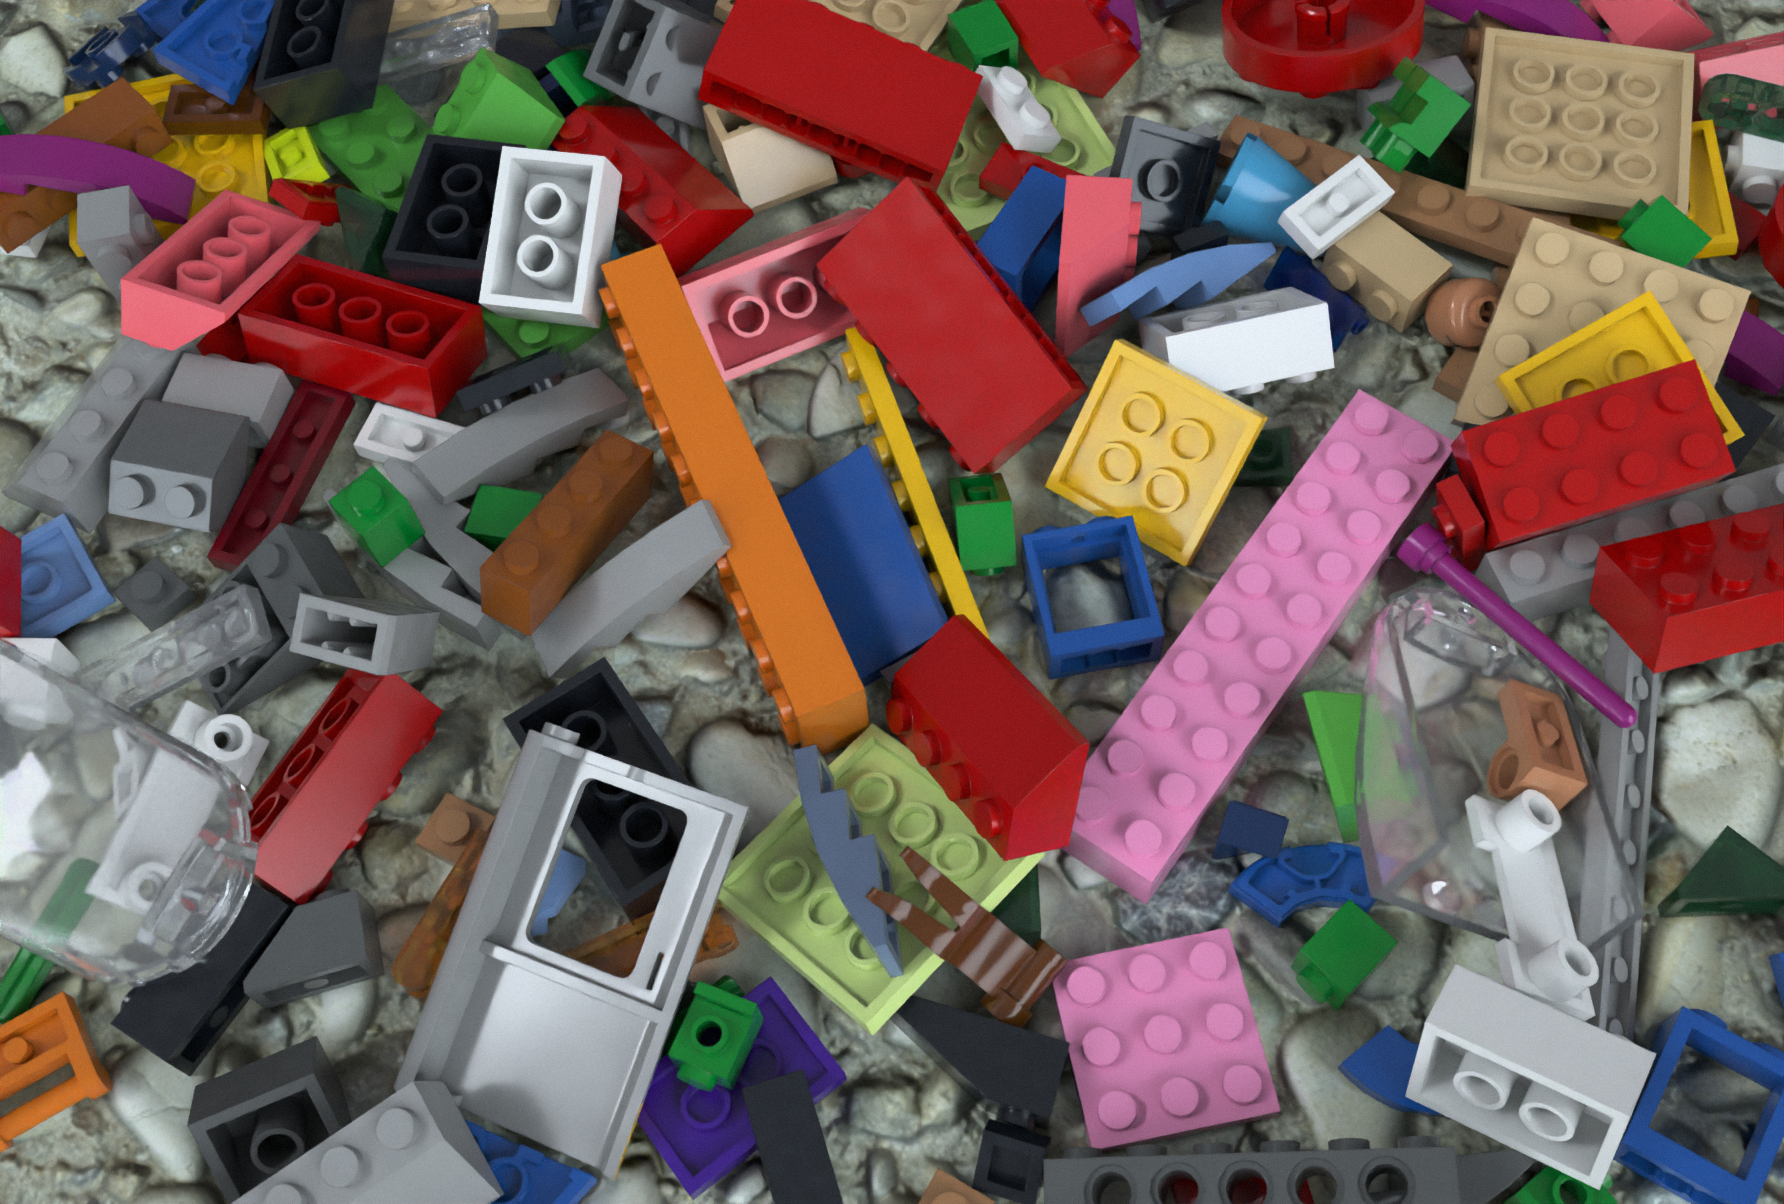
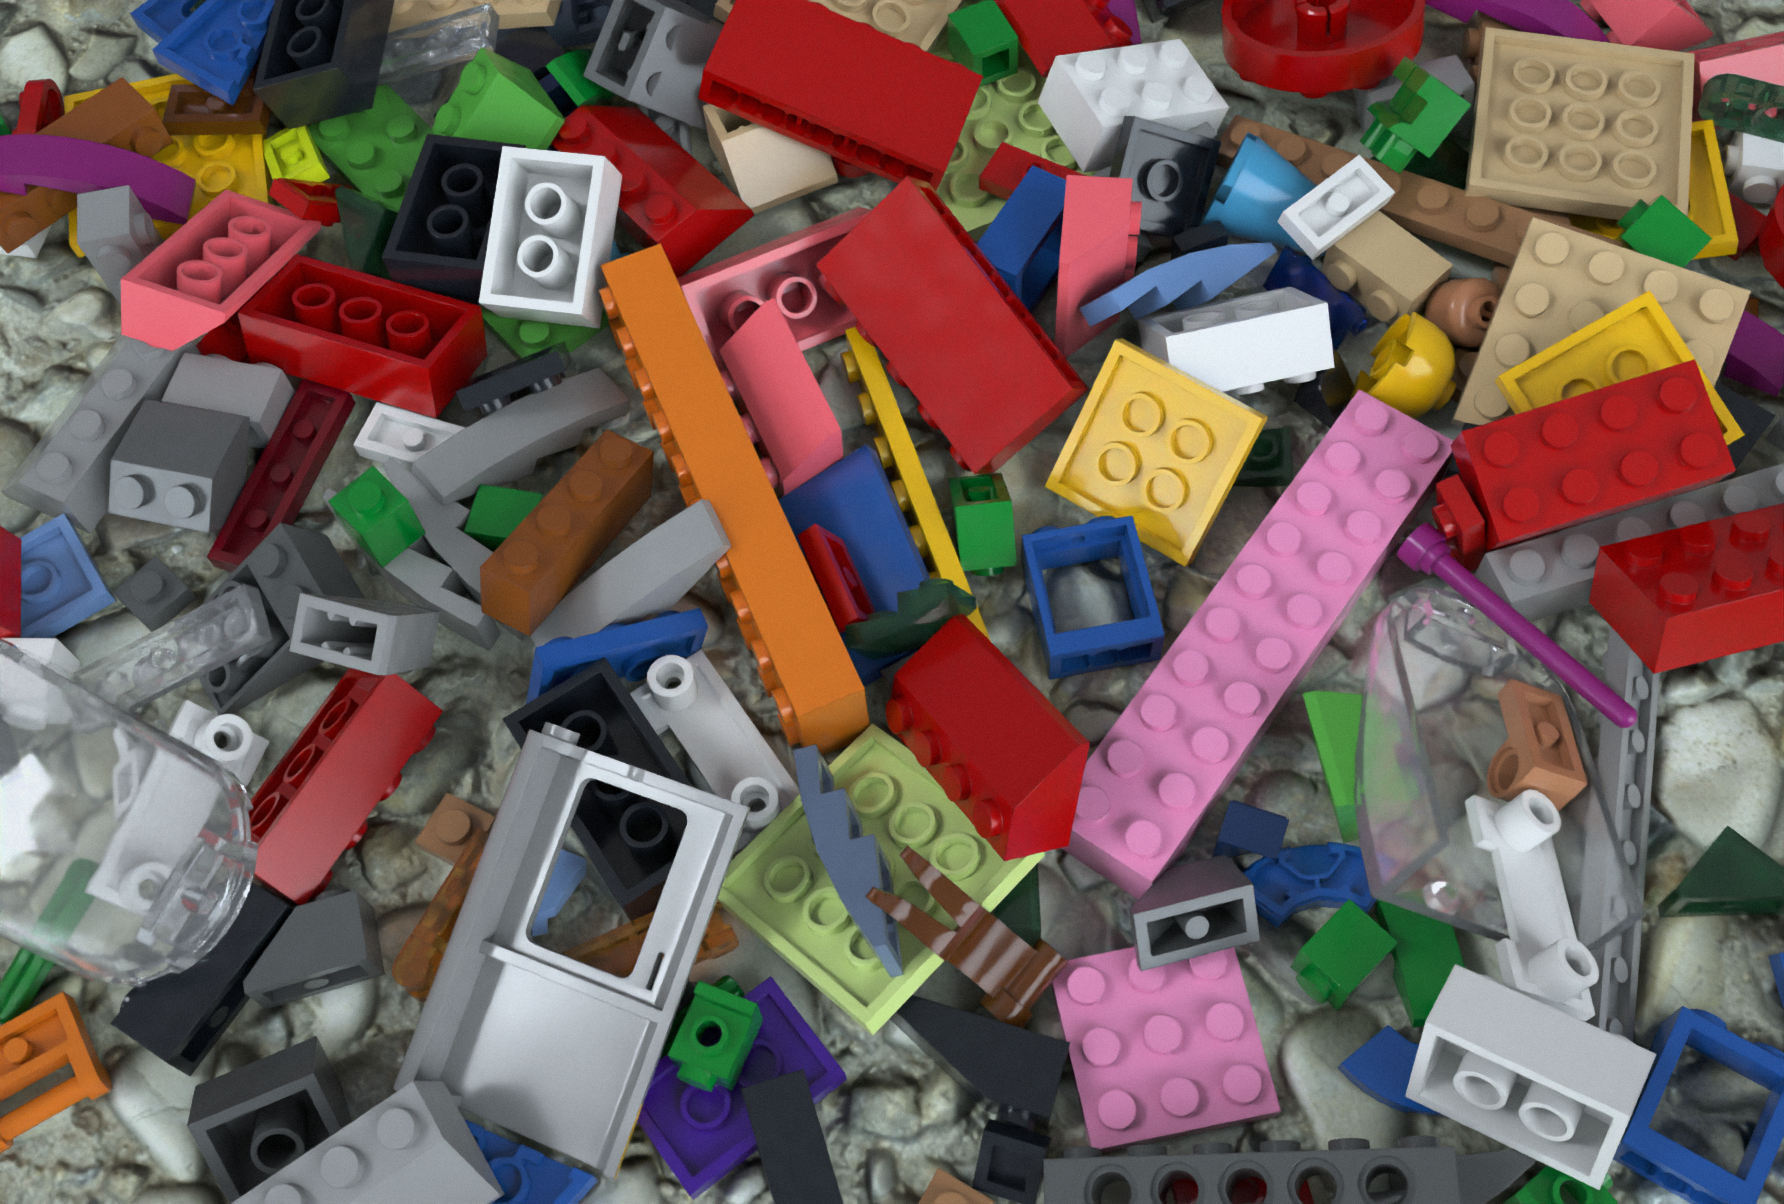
(39, 106): none -> red plate
(100, 56): dark blue plate -> none
(626, 647): none -> blue wing
(716, 737): none -> white brick
(780, 400): none -> coral slope
(836, 576): none -> red plate
(918, 619): none -> clear green slope
(1017, 110): white plate -> none
(1097, 88): none -> white brick
(1194, 913): none -> dark grey slope
(1327, 393): none -> black slope
(1410, 367): none -> yellow cylinder
(1422, 957): none -> green slope

